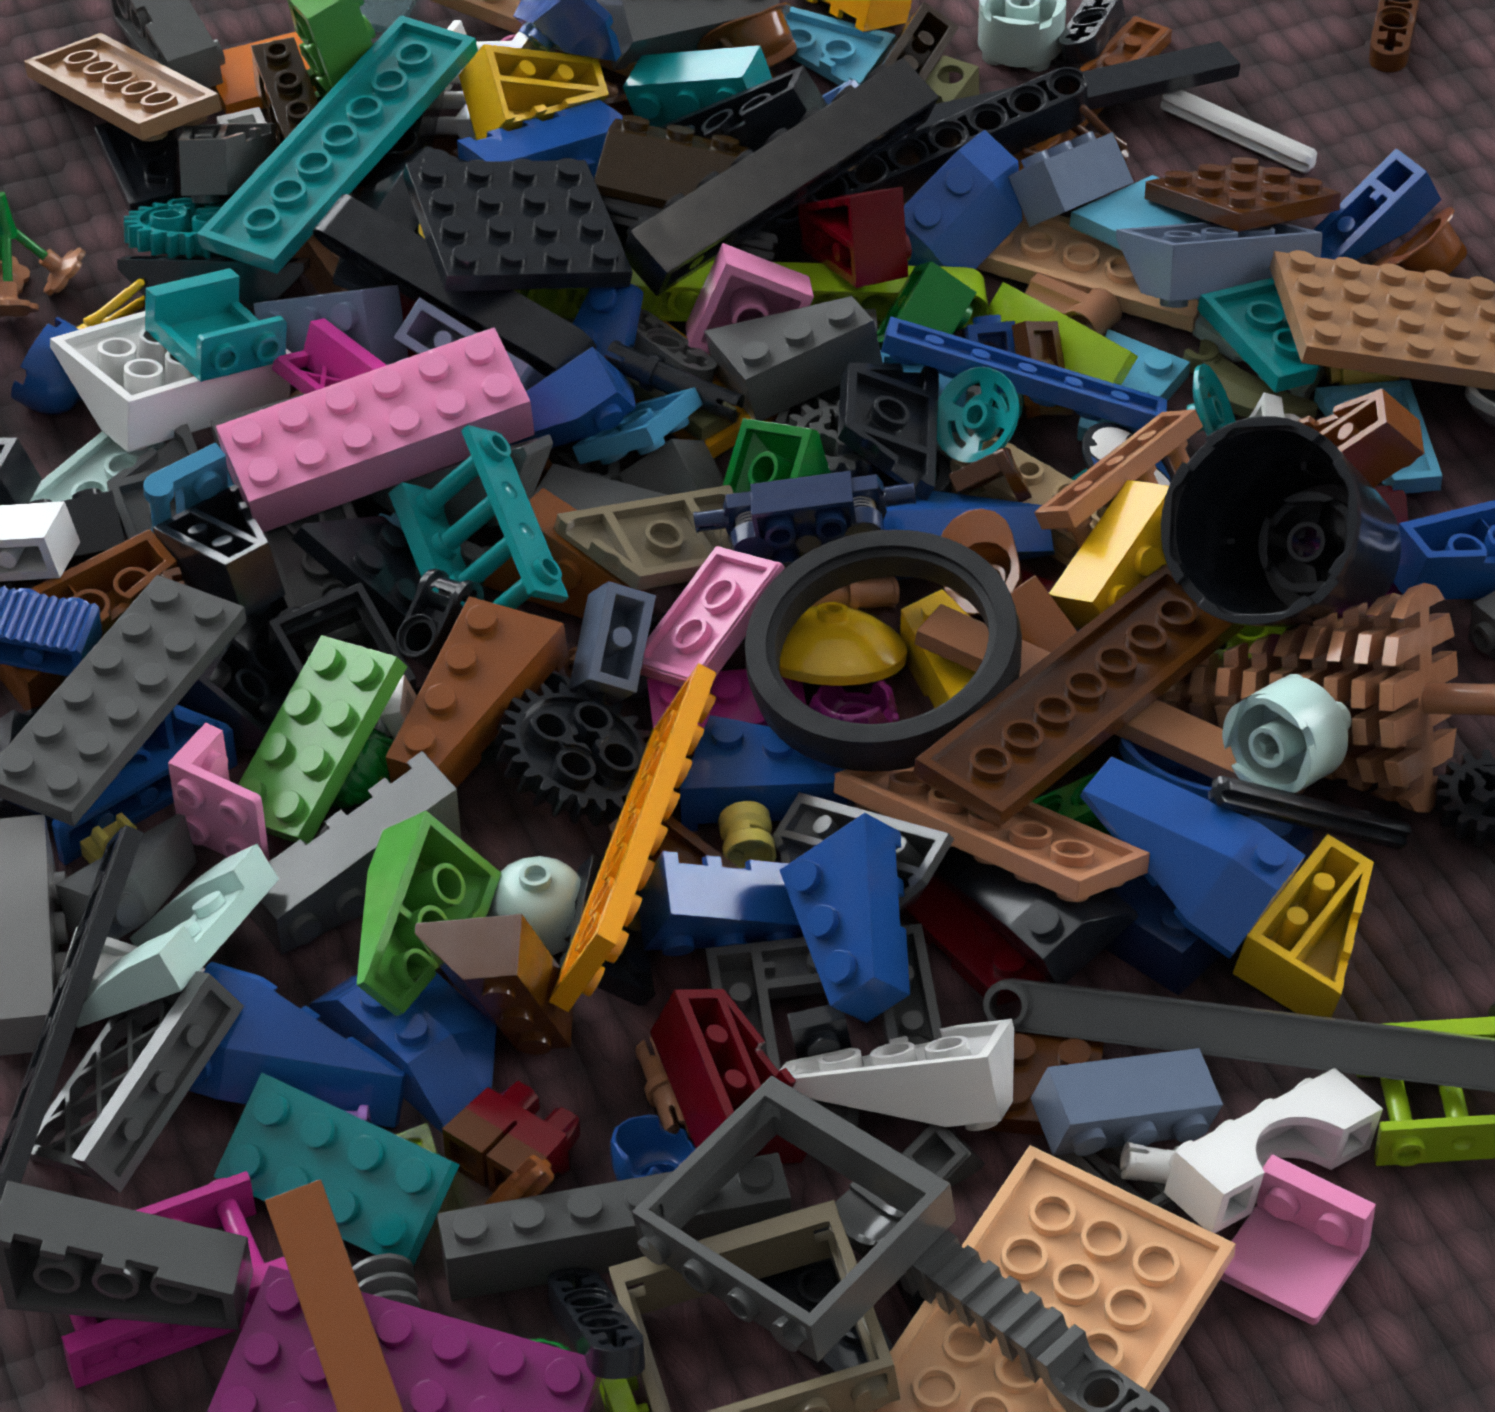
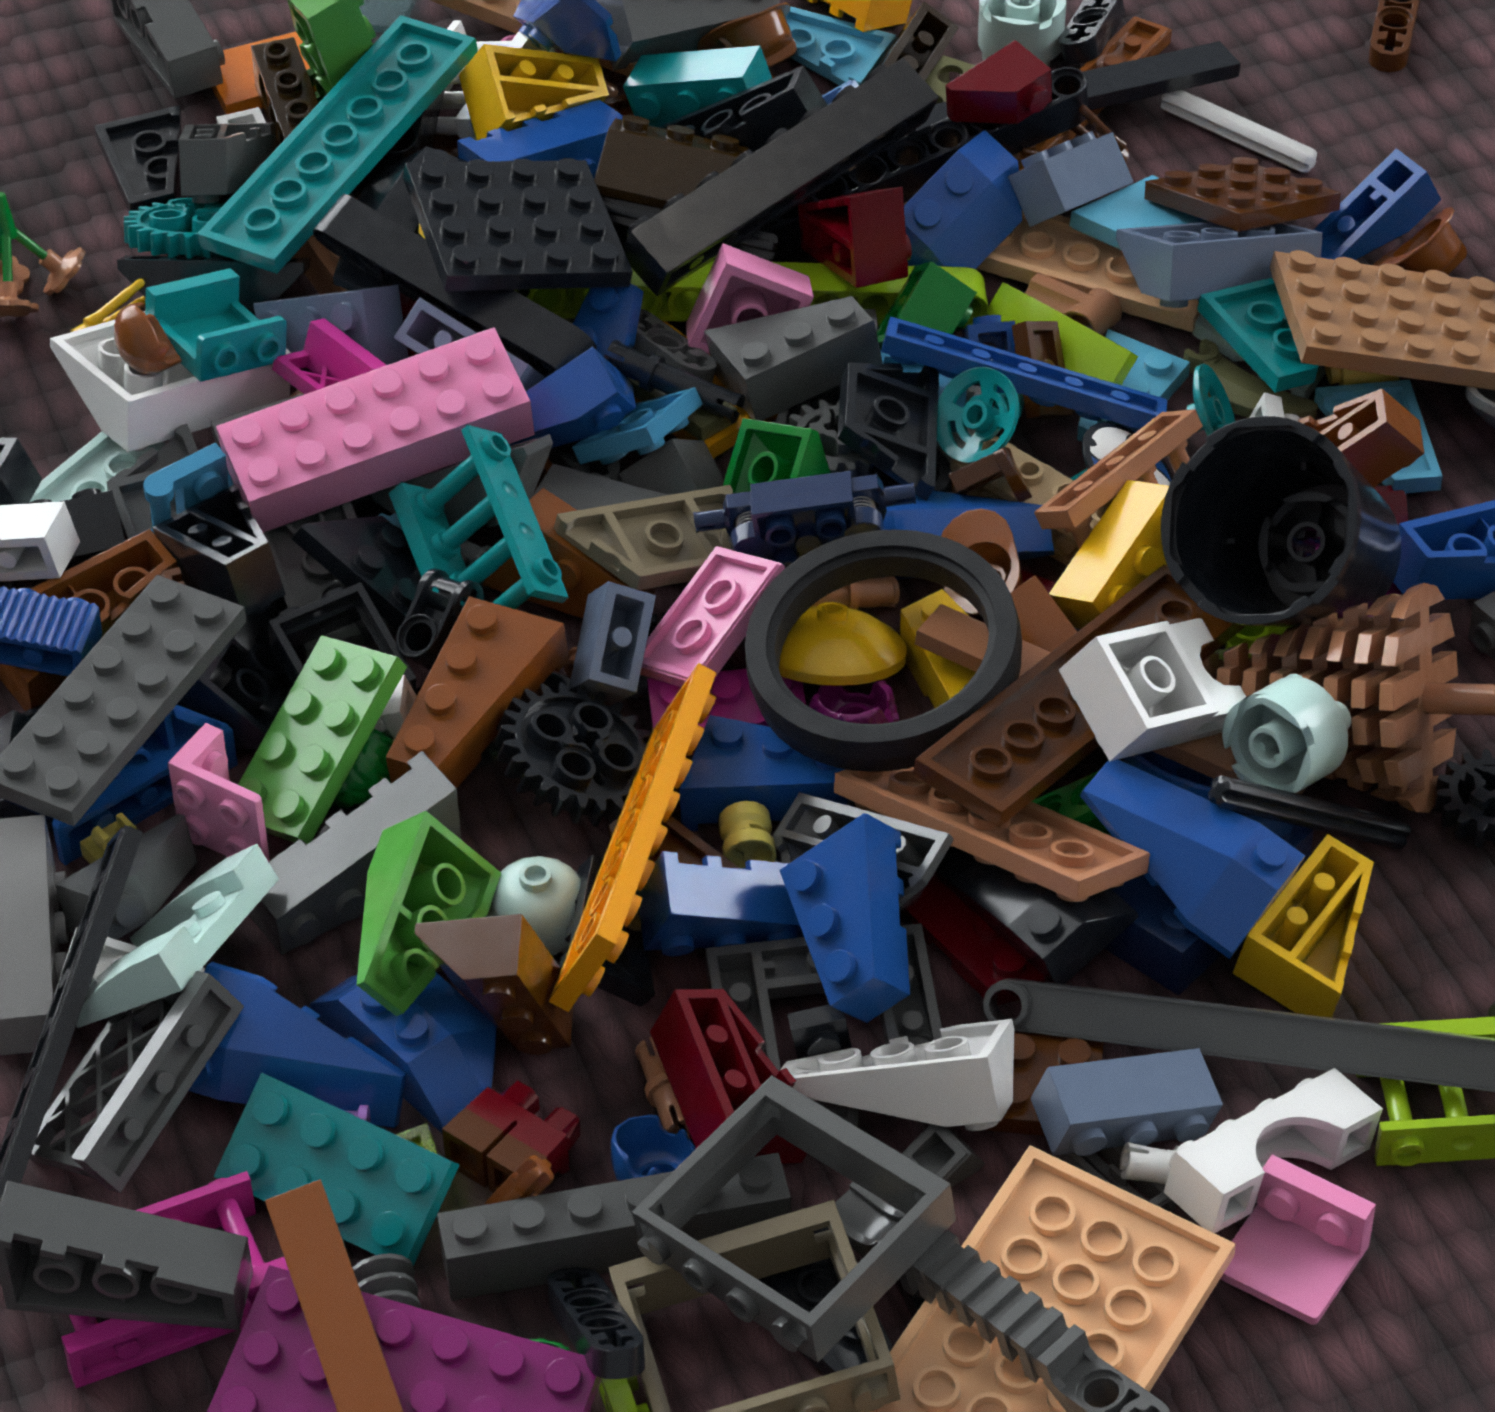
(47, 385): blue cylinder -> none
(123, 87): medium nougat plate -> none
(143, 341): none -> dark orange hair
(1000, 88): none -> dark red slope
(1148, 688): none -> white brick

